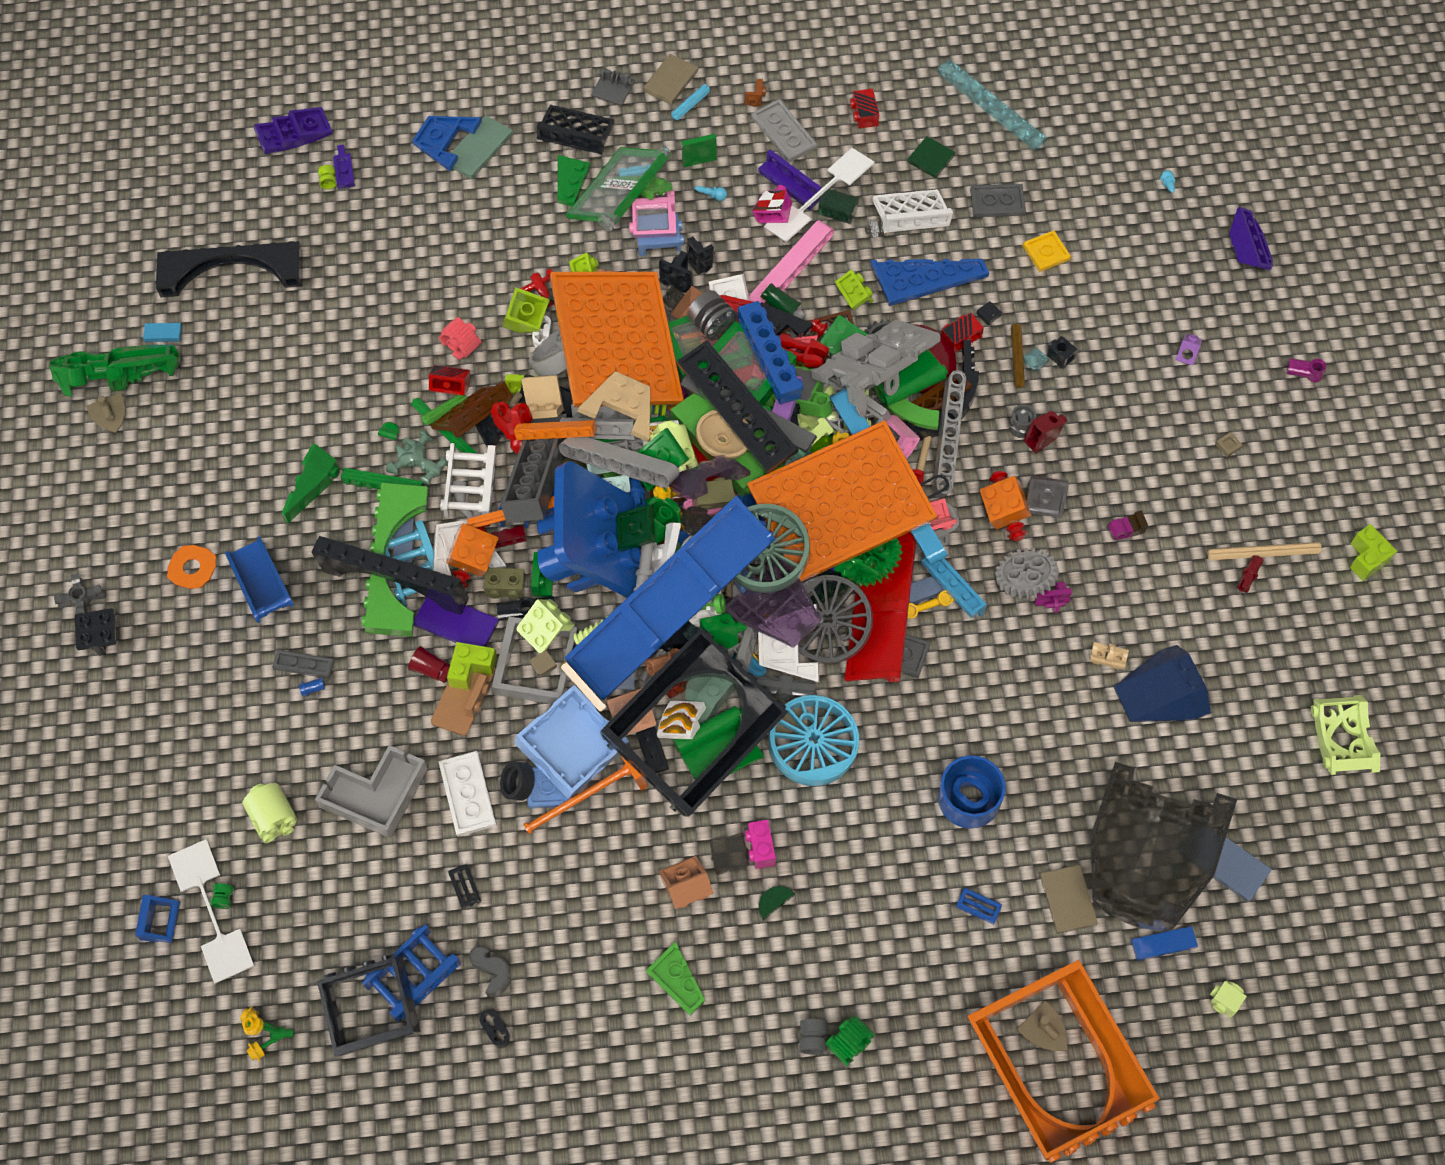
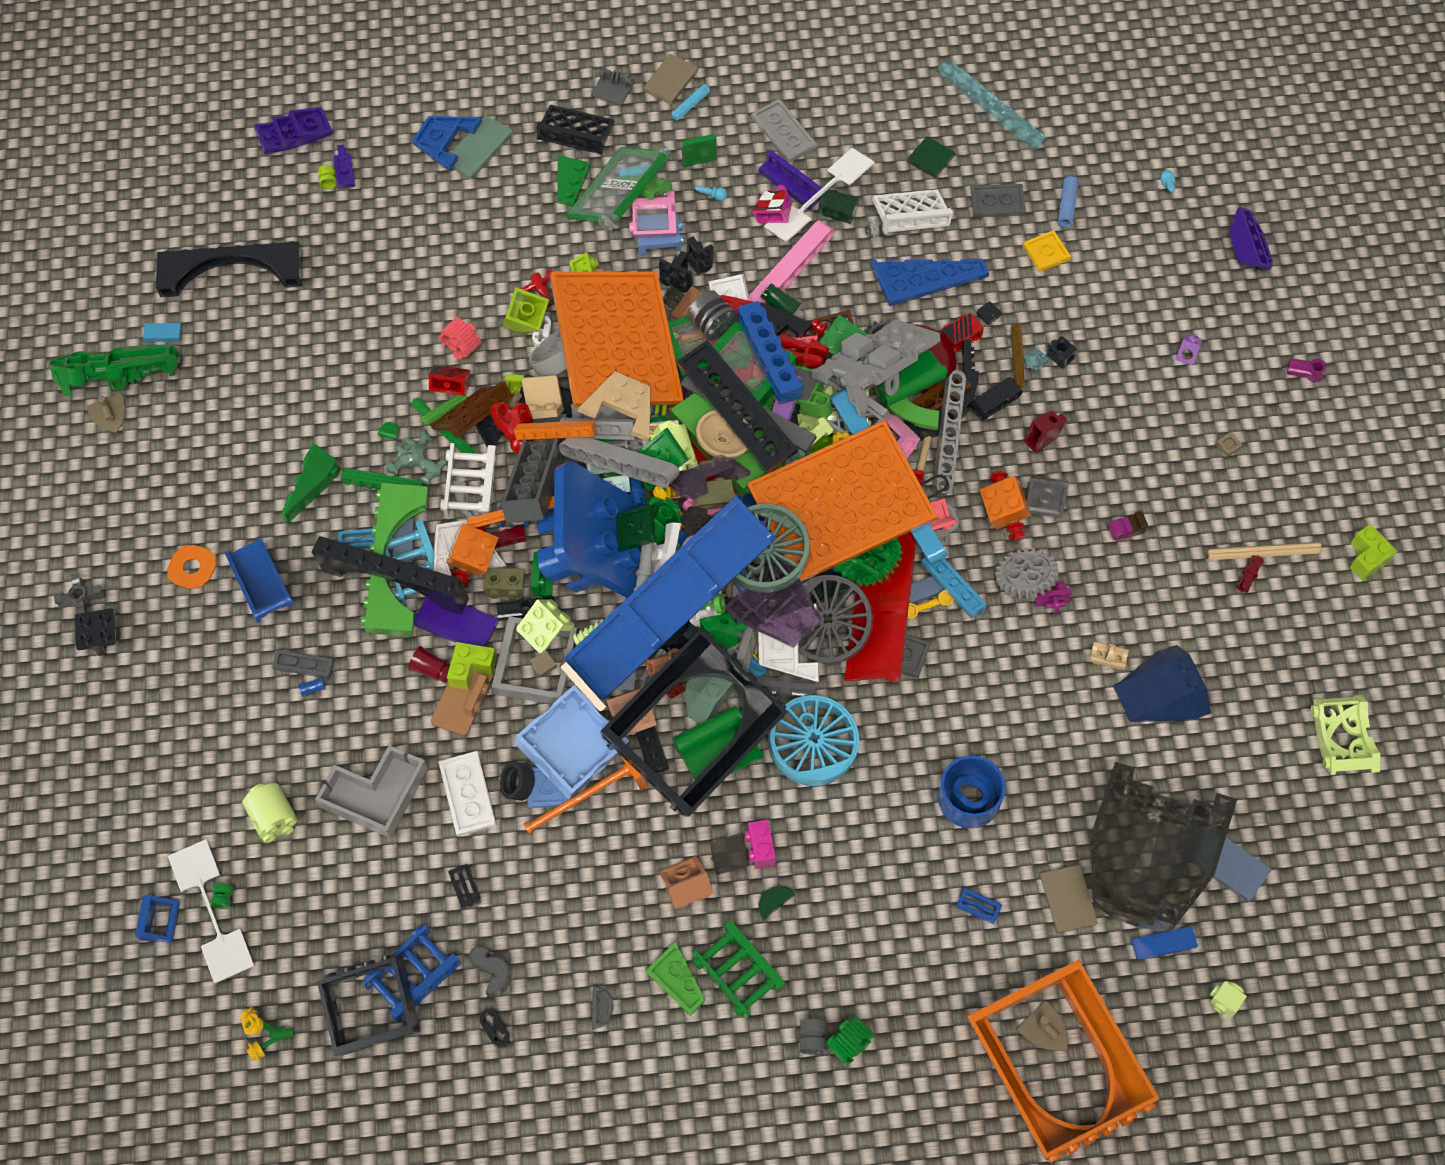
(363, 543): none -> dark azure tile
(601, 1008): none -> dark grey tile
(680, 720): slope -> none
(745, 950): none -> green fence
(755, 98): dark orange bracket -> none
(853, 289): lime bracket -> none
(865, 108): red brick -> none
(996, 398): none -> black beam
(1021, 420): dark grey wheel -> none
(1068, 201): none -> medium blue axle

